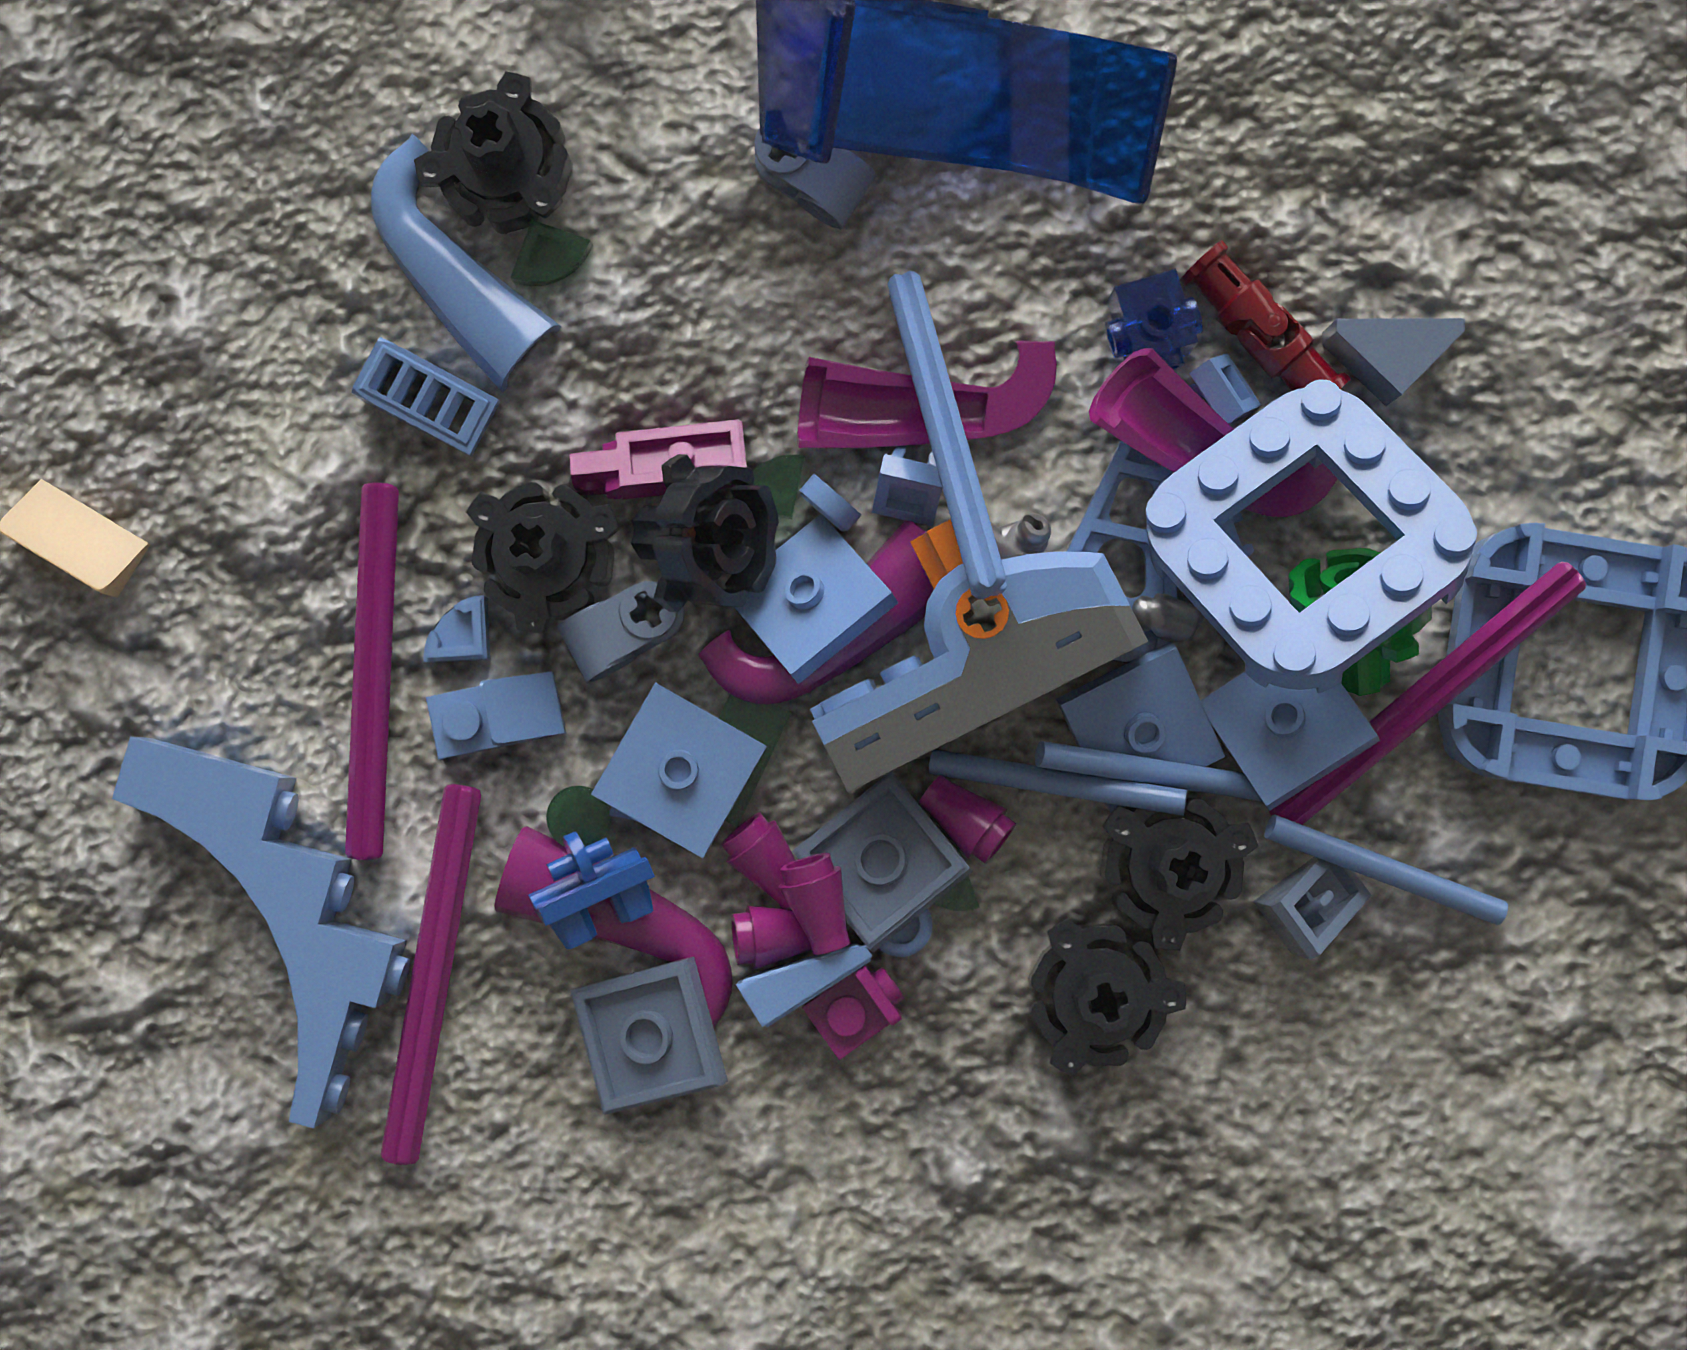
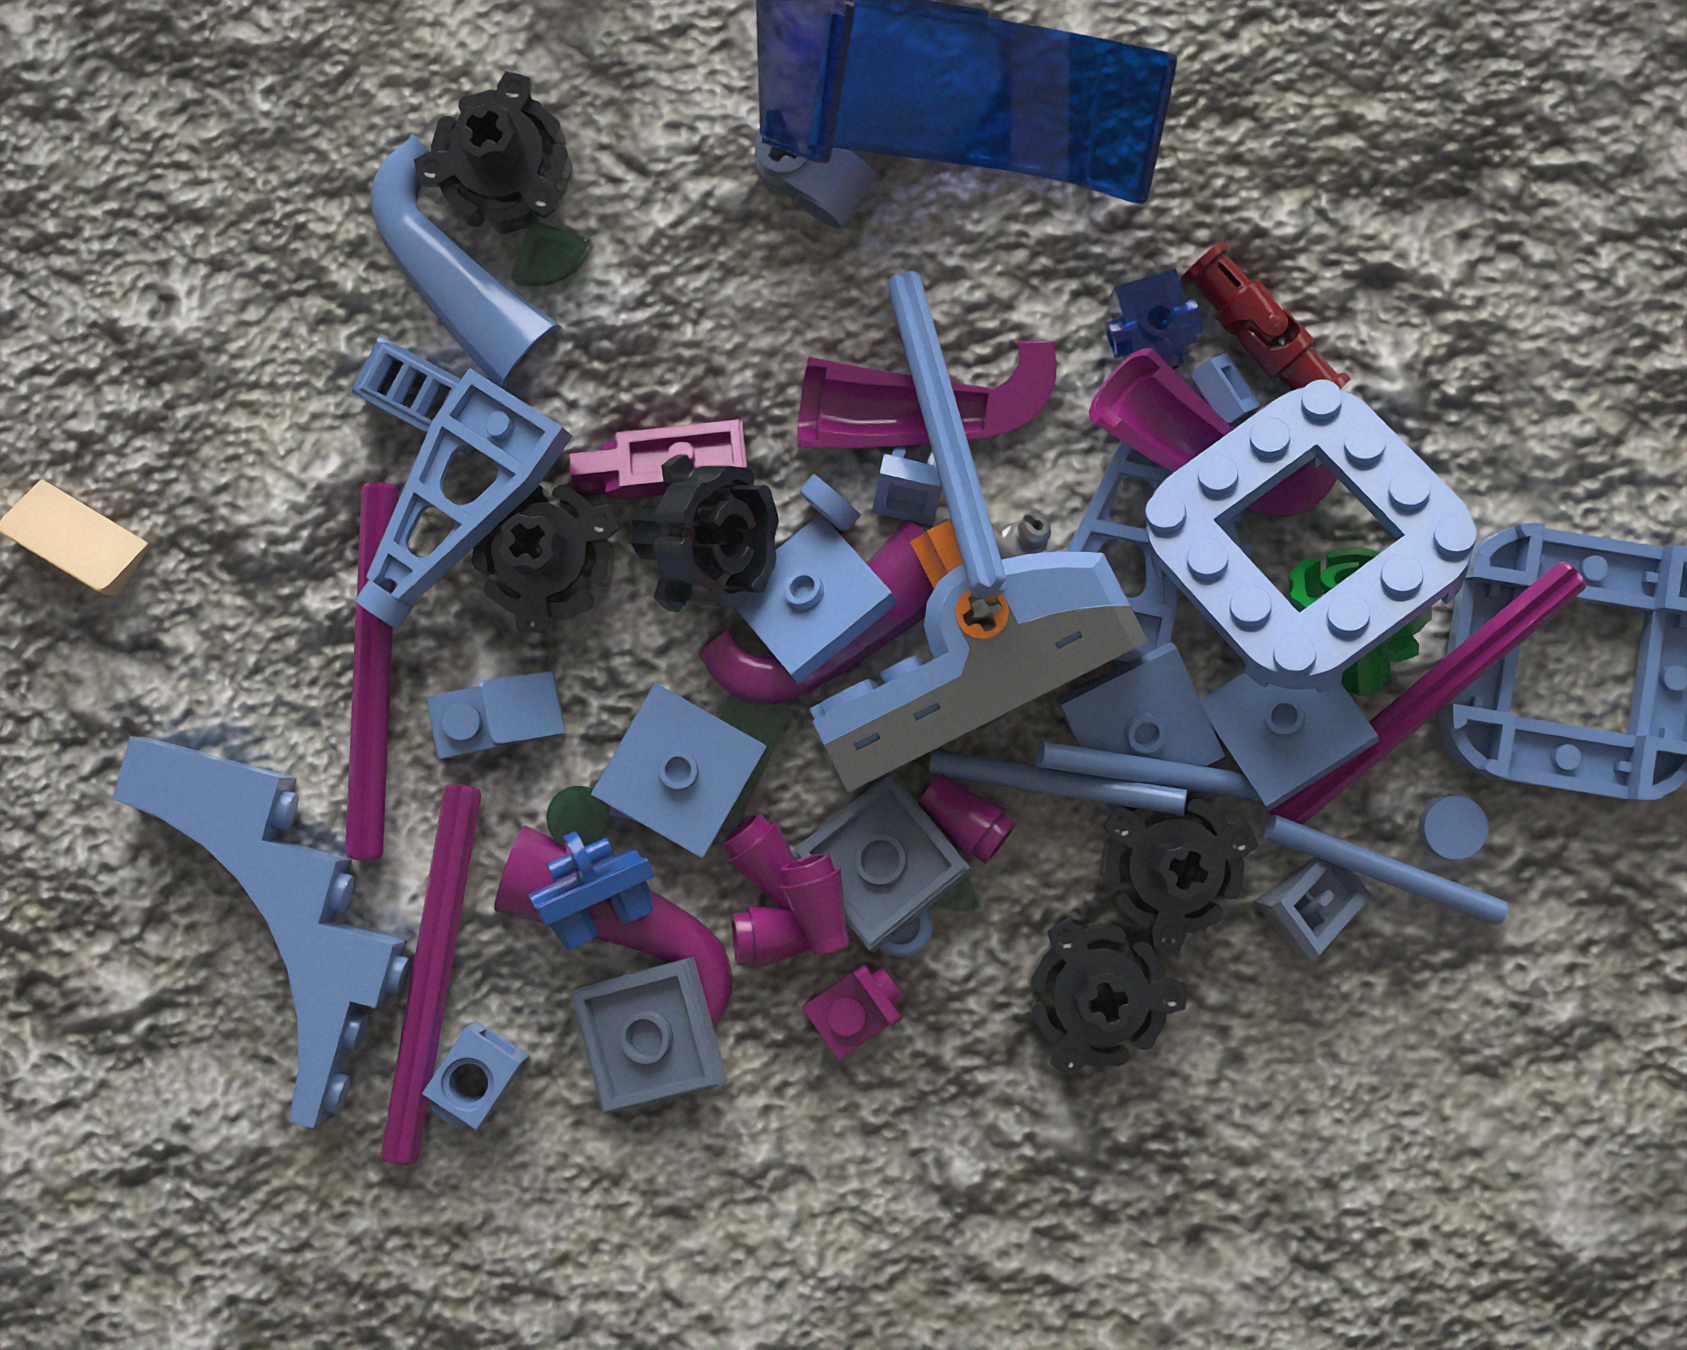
(461, 633): medium blue tile -> none
(495, 425): none -> medium blue plate
(498, 1060): none -> medium blue brick
(611, 634): sand blue piece -> none
(783, 478): clear green tile -> none
(788, 986): medium blue slope -> none
(1168, 617): flat silver arm -> none
(1390, 352): sand blue slope -> none
(1453, 827): none -> medium blue tile

